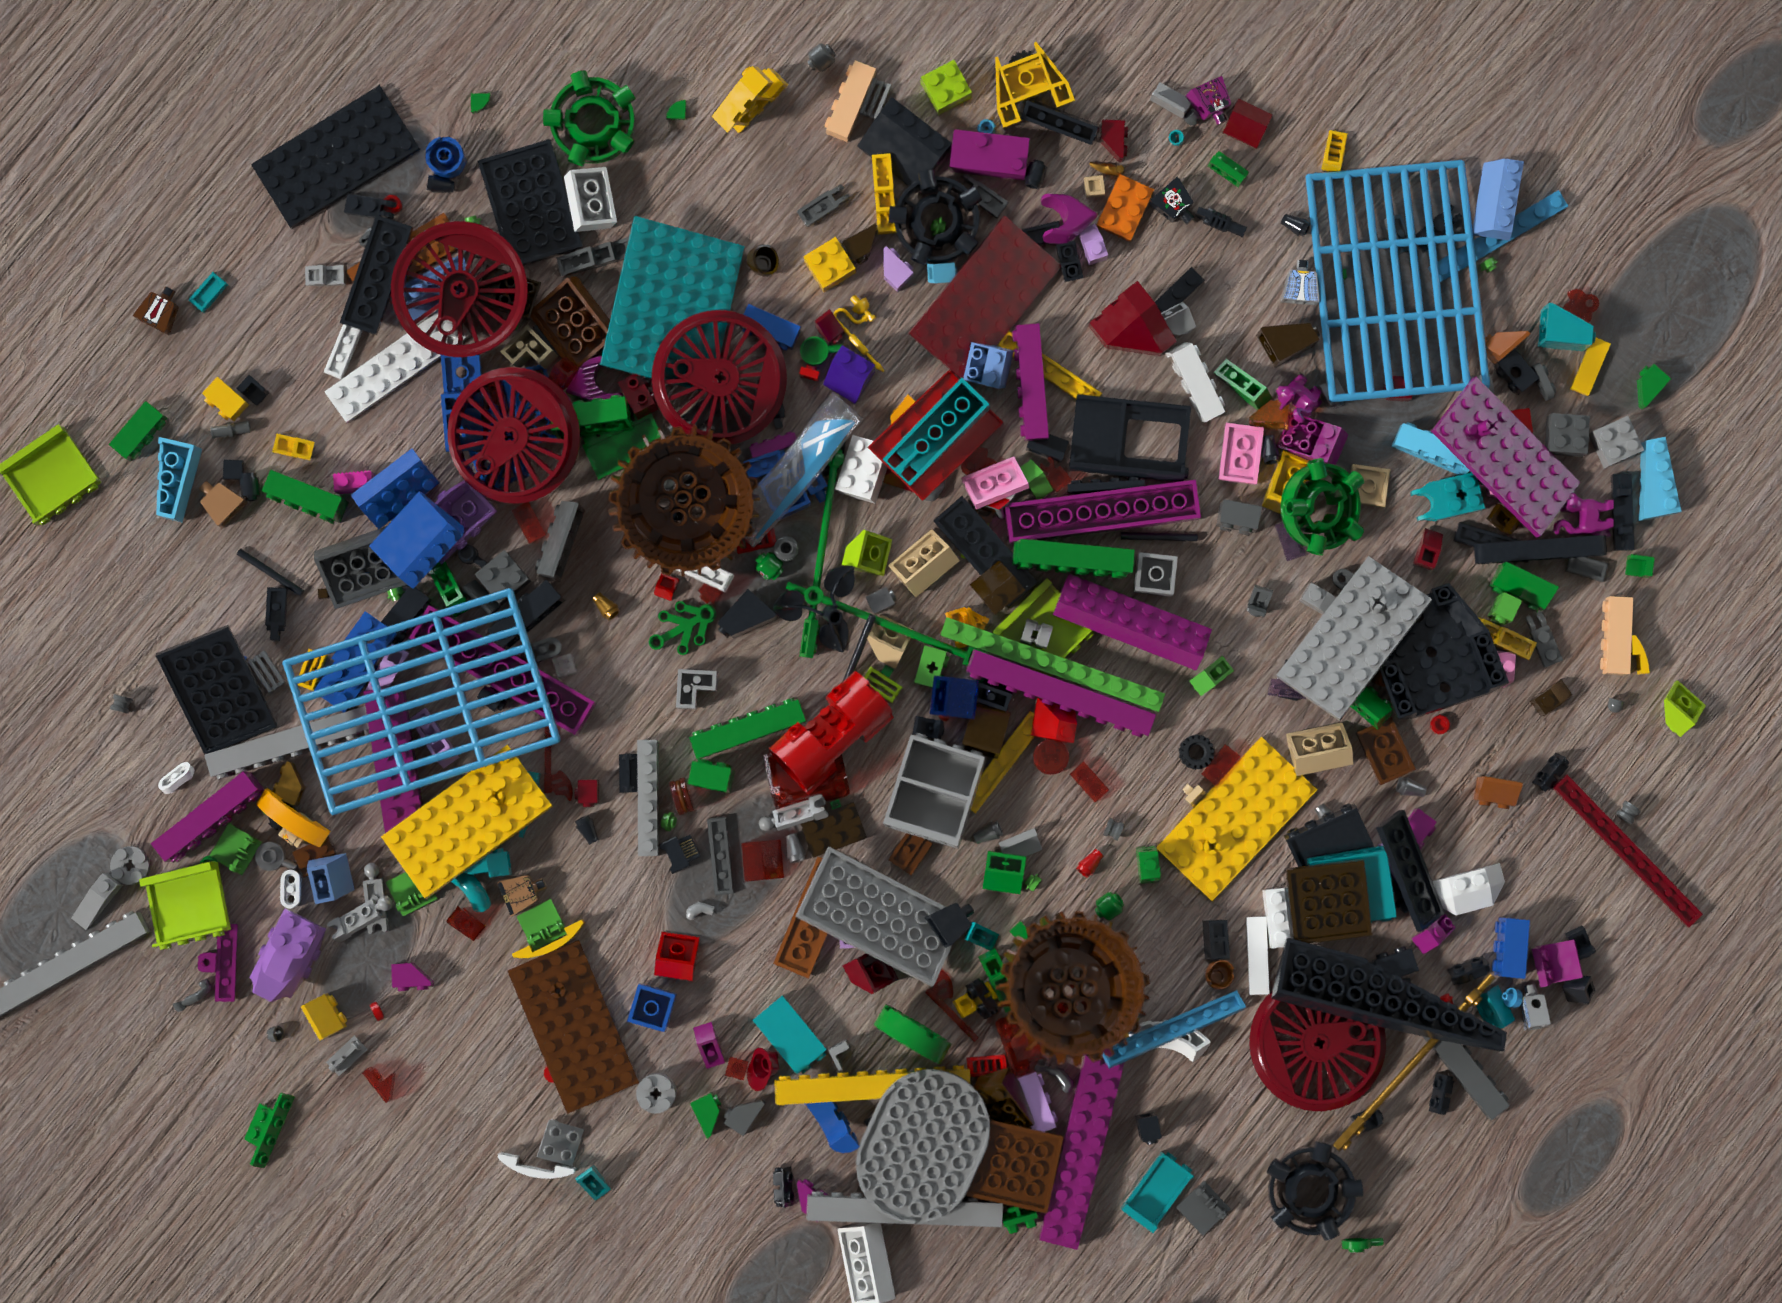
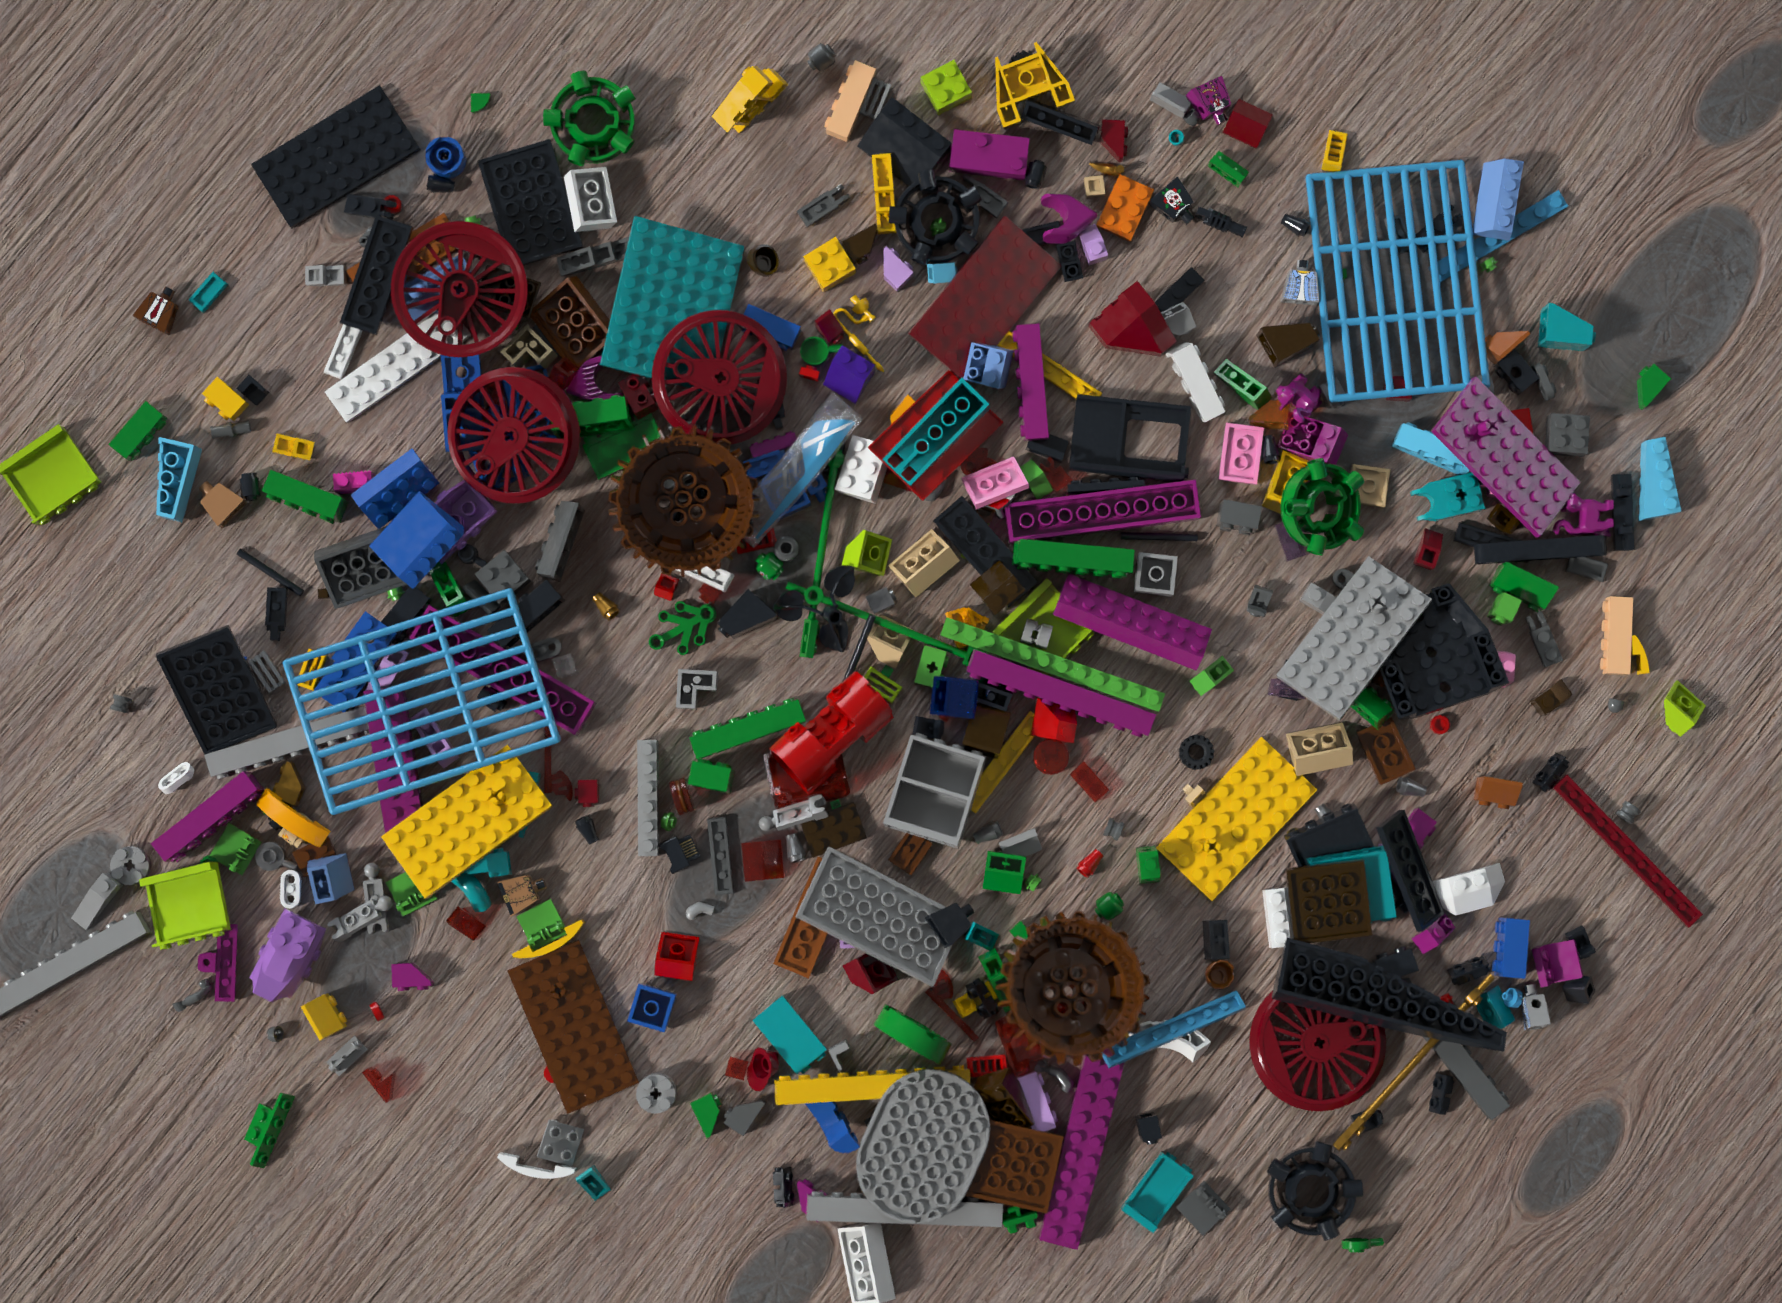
(233, 469): black tile -> none
(529, 522): clear red plate -> none
(628, 773): black hinge -> none
(677, 111): green tile -> none
(708, 1045): magenta slope -> none
(986, 123): dark azure plate -> none
(1220, 765): clear red plate -> none
(1257, 955): white tile -> none
(1510, 640): yellow slope -> none
(1577, 304): clear red plate -> none
(1590, 367): yellow tile -> none
(1616, 442): light grey brick -> none
(1639, 566): green panel -> none

